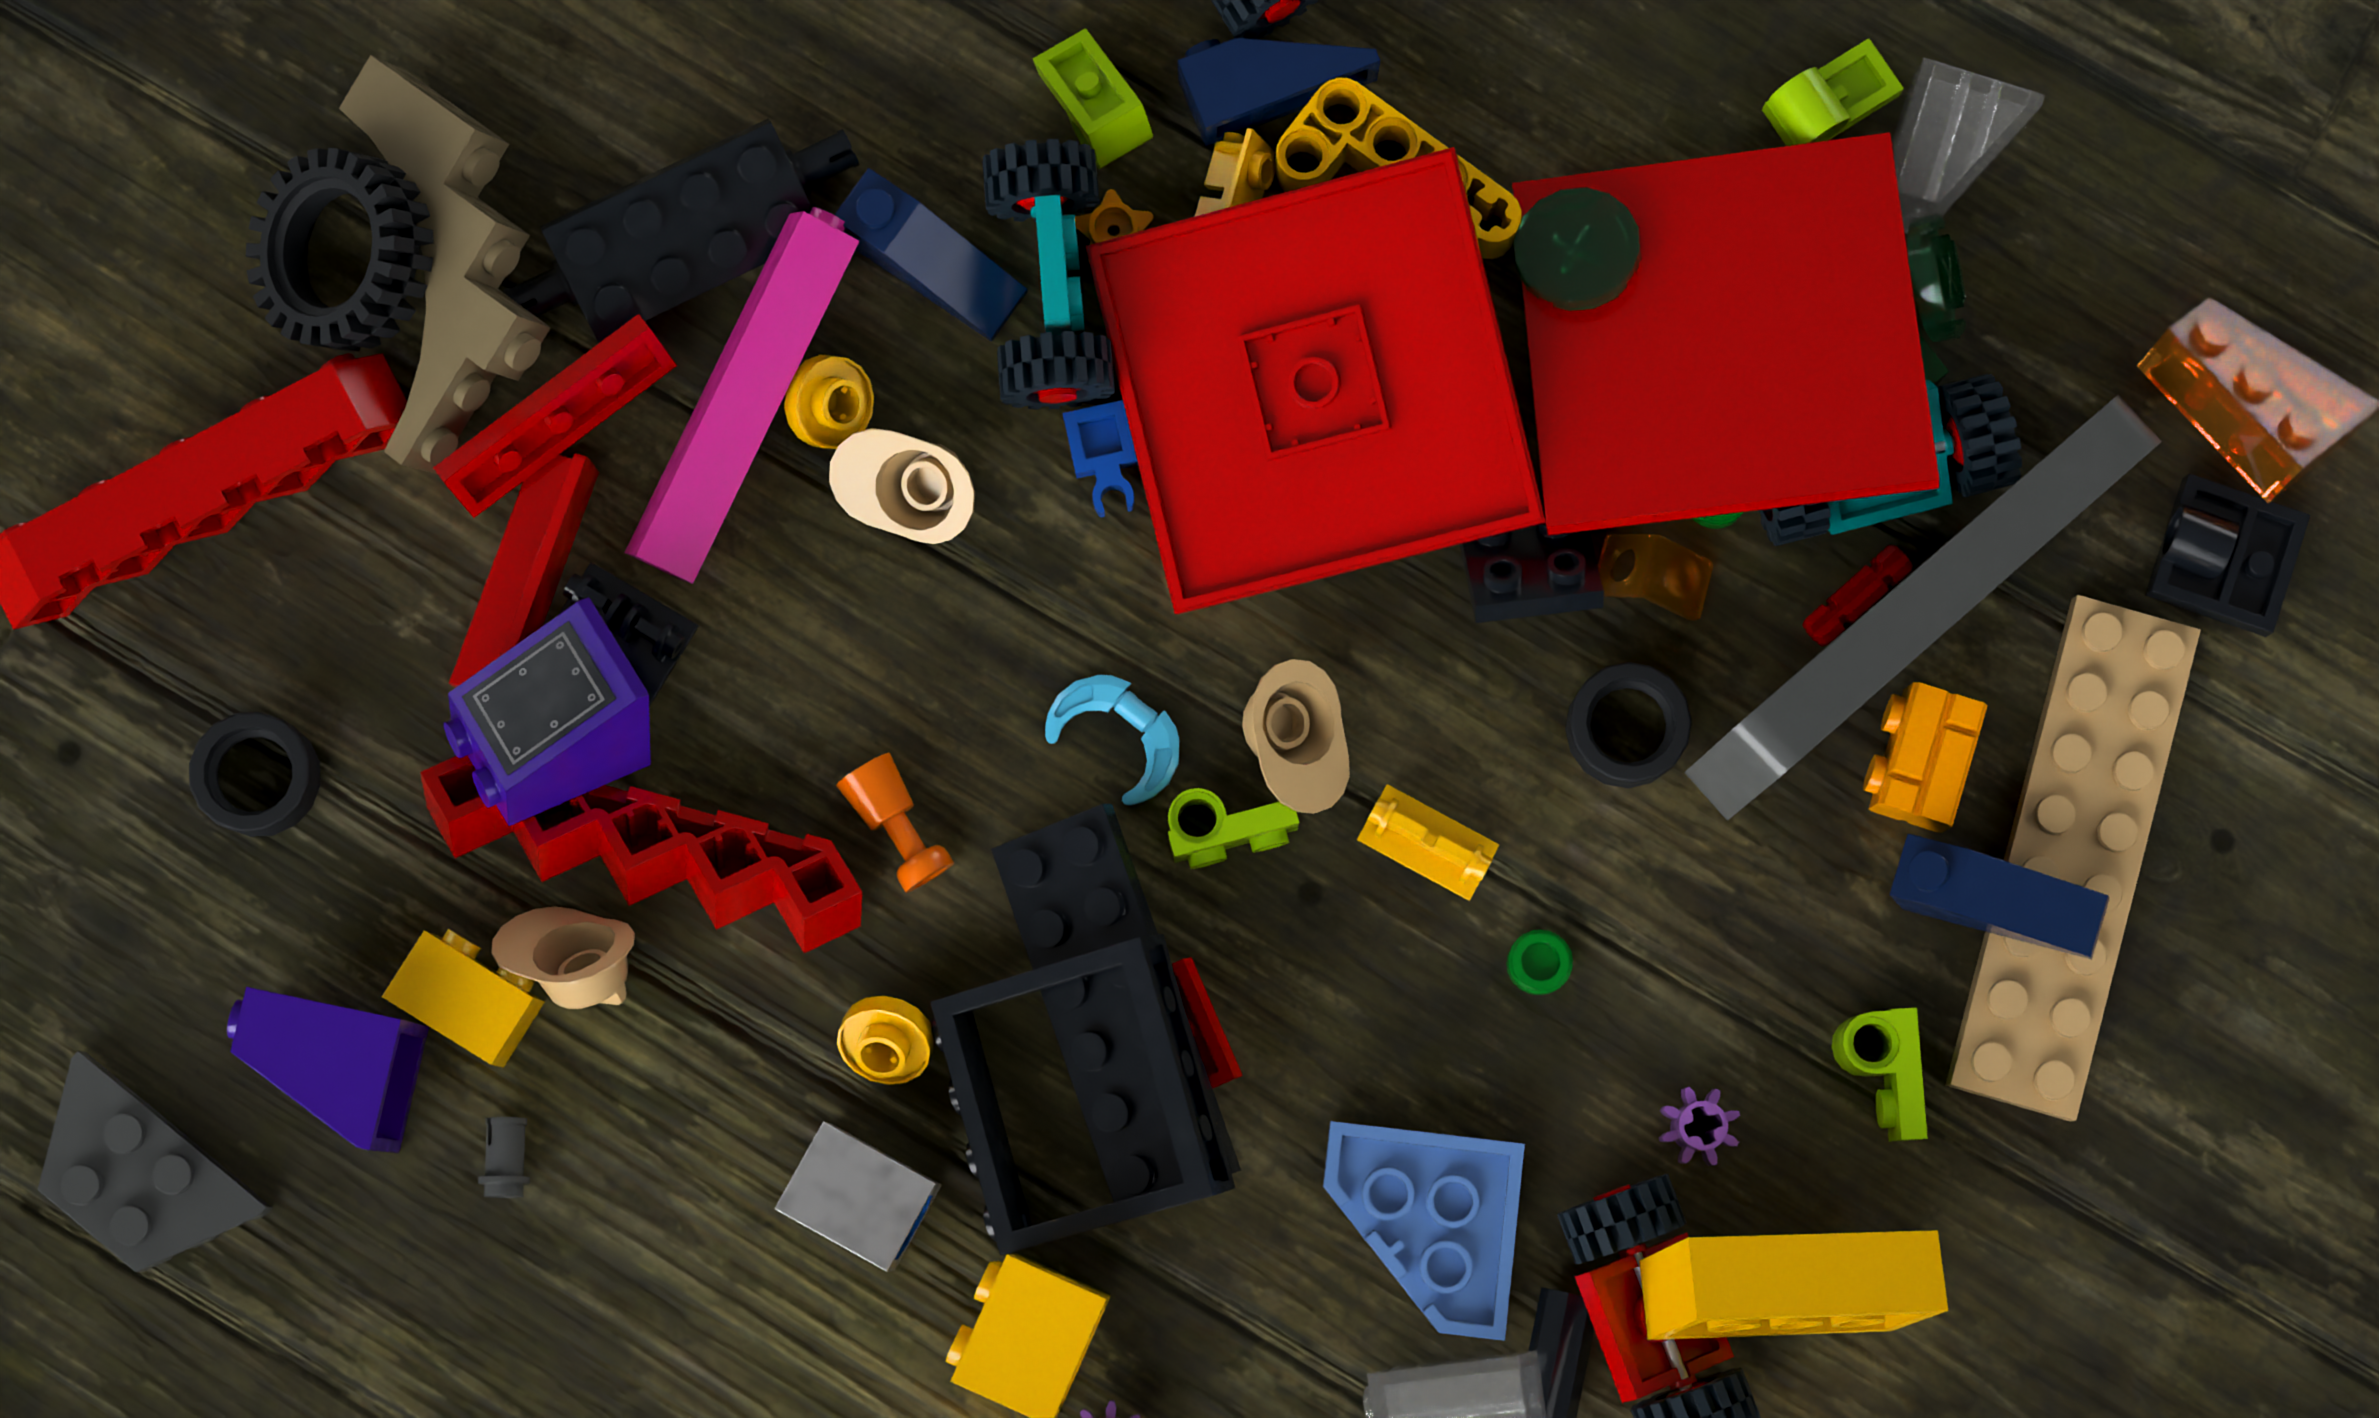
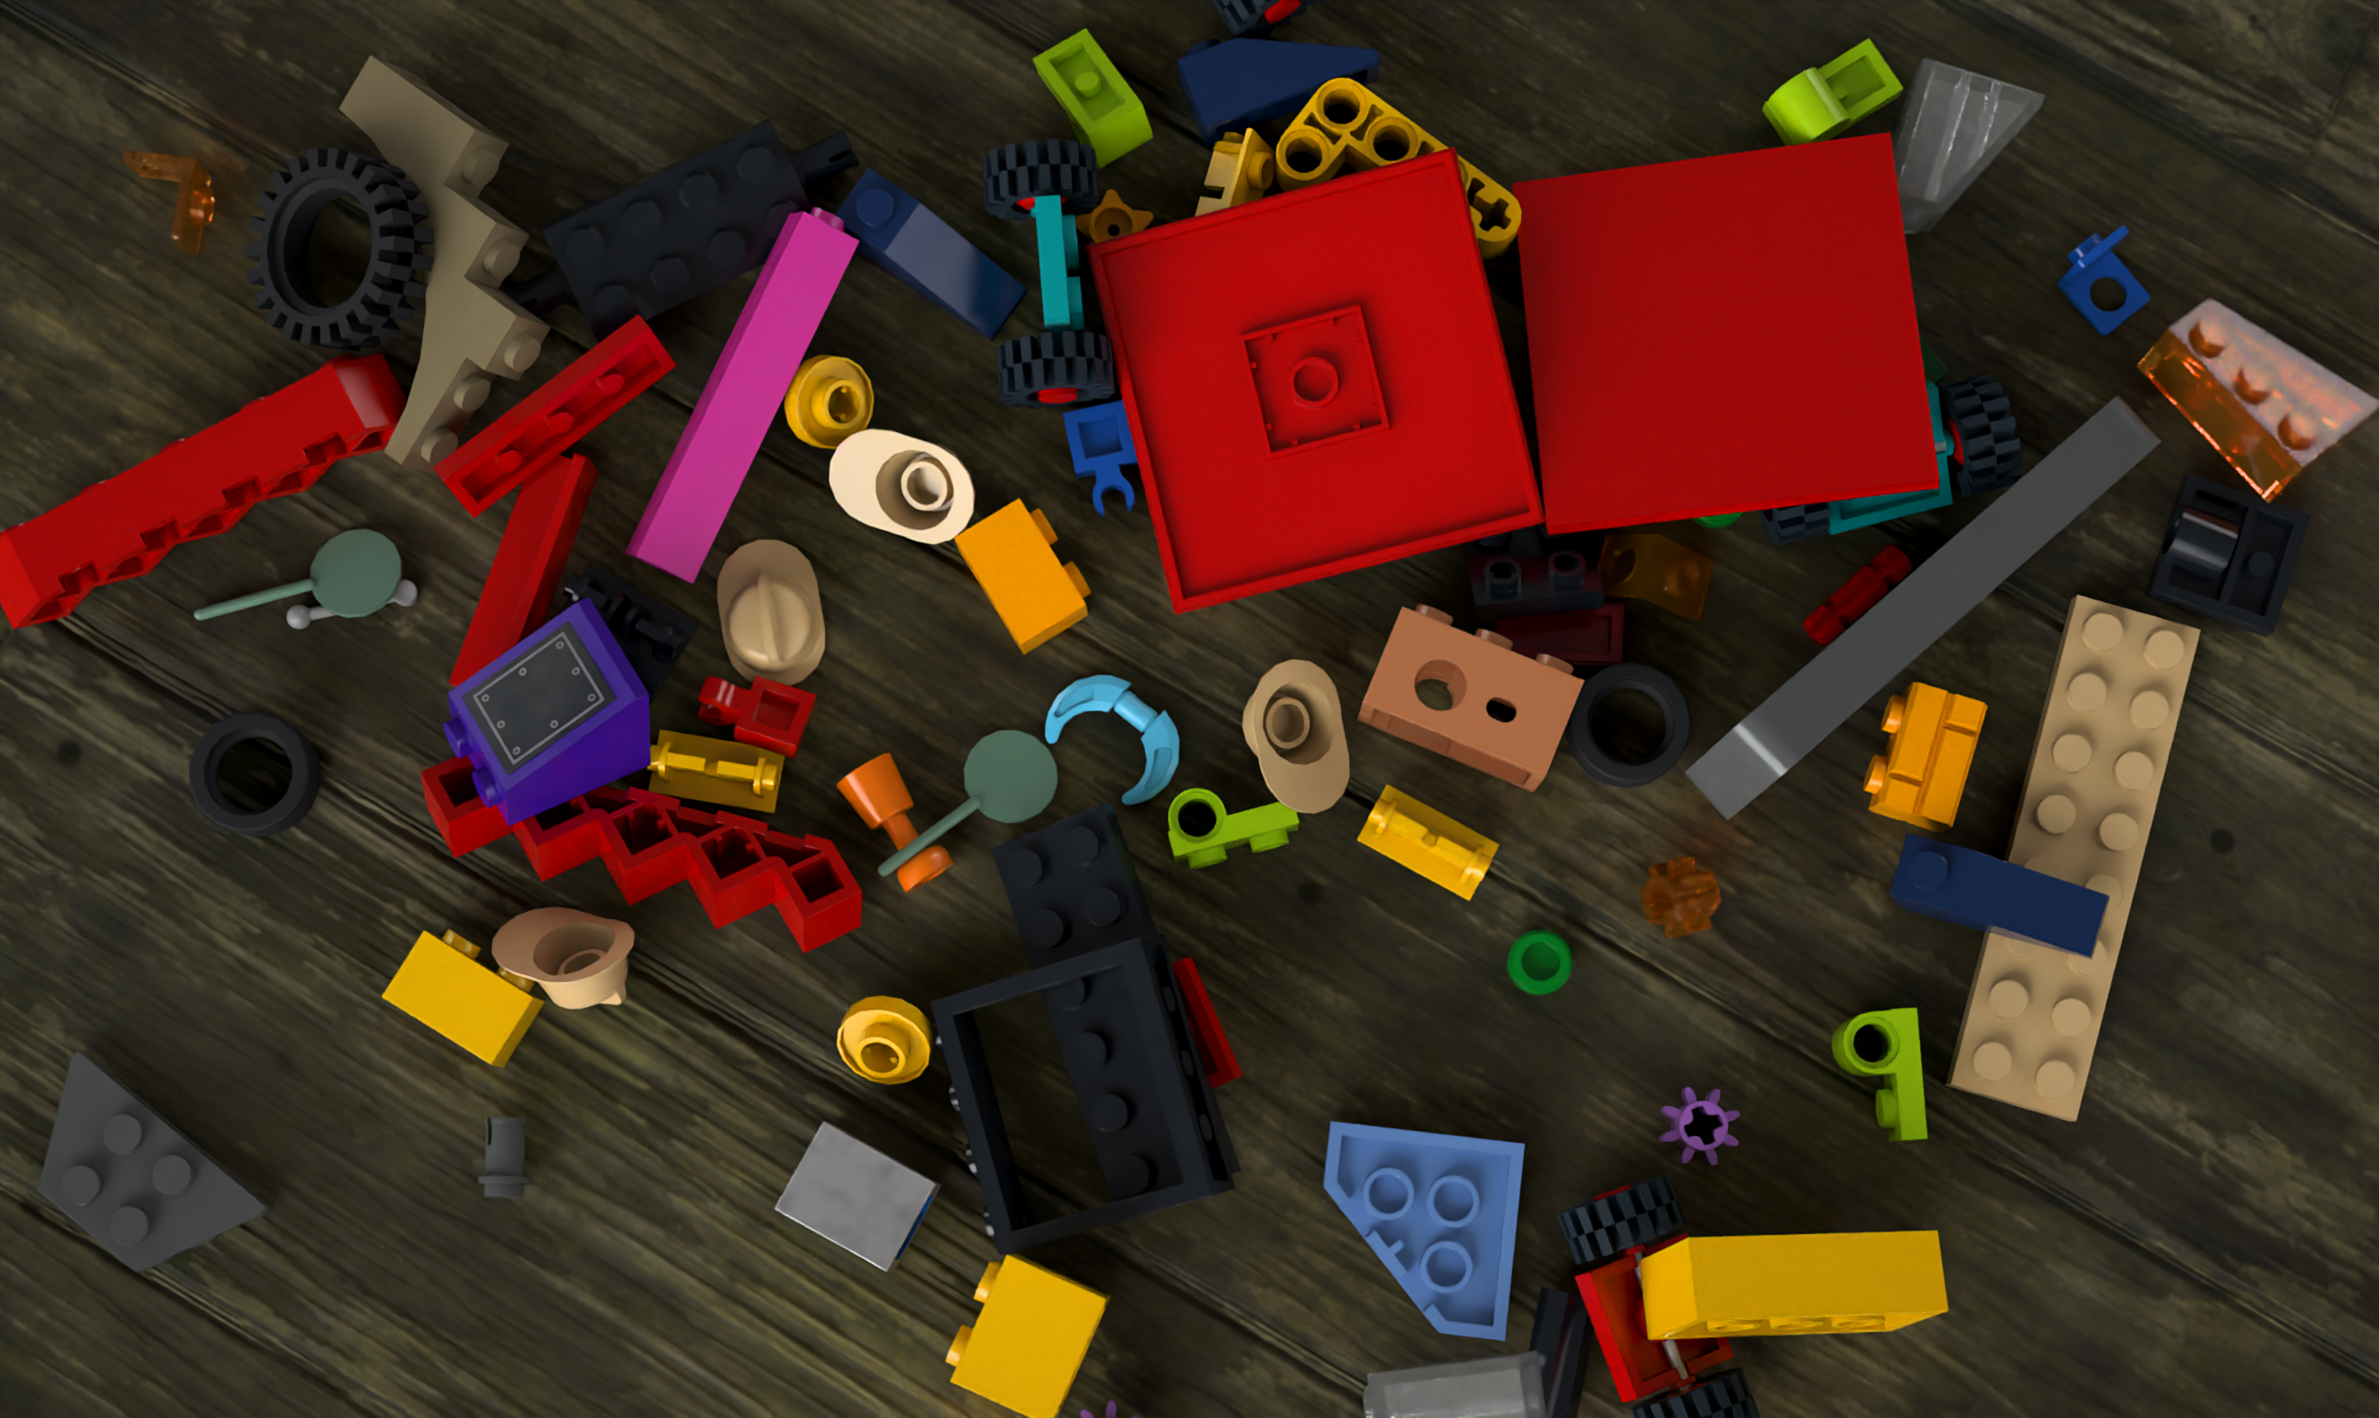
(194, 198): none -> clear orange bracket
(301, 616): none -> light grey hinge
(333, 1061): dark purple slope -> none
(348, 578): none -> sand green piece
(715, 771): none -> yellow hinge
(765, 716): none -> red plate
(771, 612): none -> tan piece
(1006, 778): none -> sand green piece
(1023, 575): none -> light orange brick
(1503, 707): none -> nougat piece
(1577, 248): clear green tile -> none
(1578, 637): none -> dark red tile
(1679, 897): none -> clear orange gear
(1936, 278): clear green tile -> none
(2095, 261): none -> blue bracket

